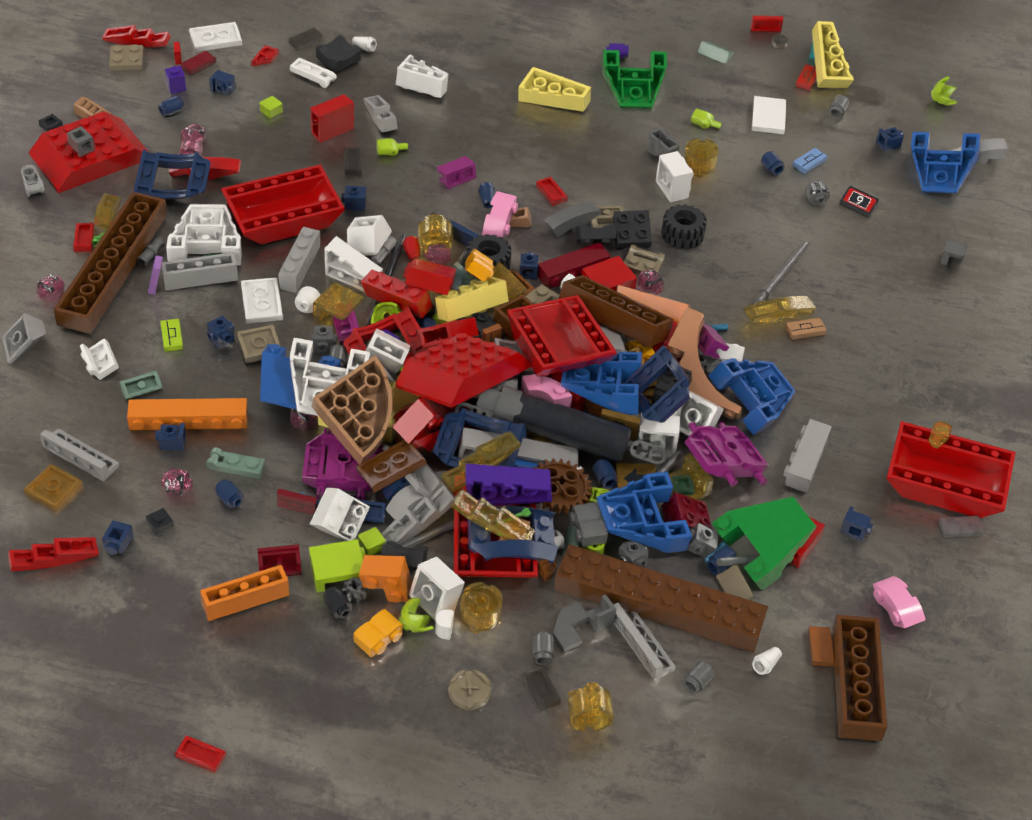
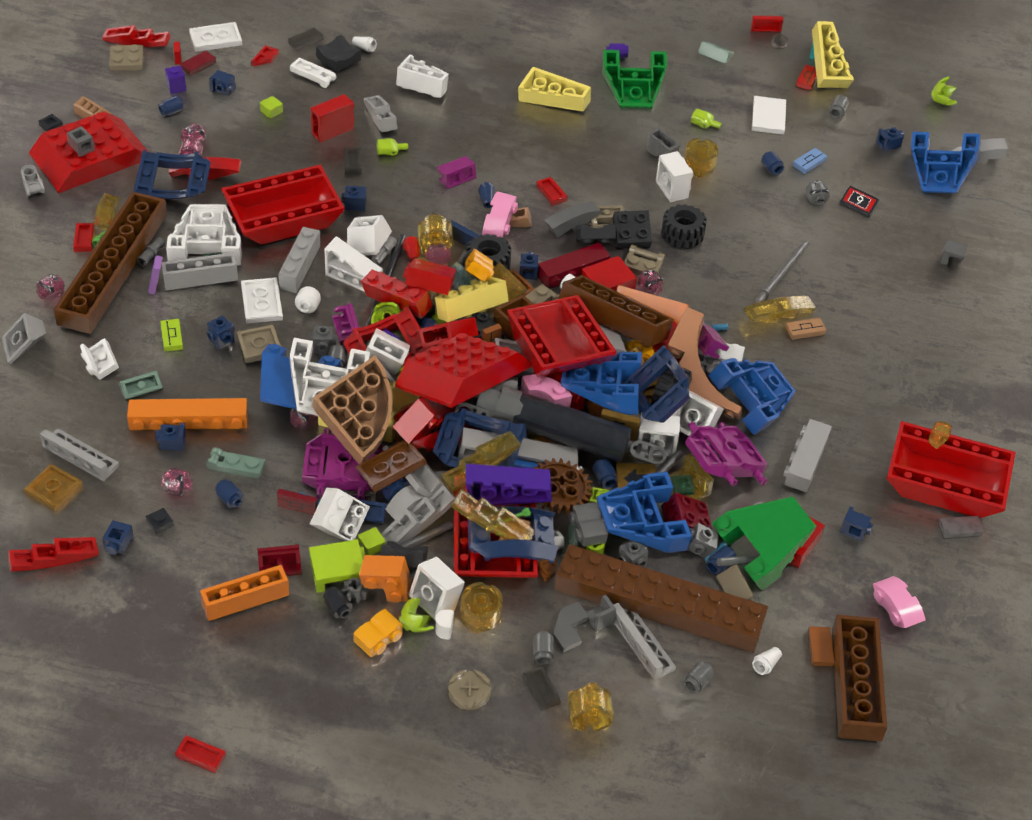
(336, 301): clear yellow bracket -> none

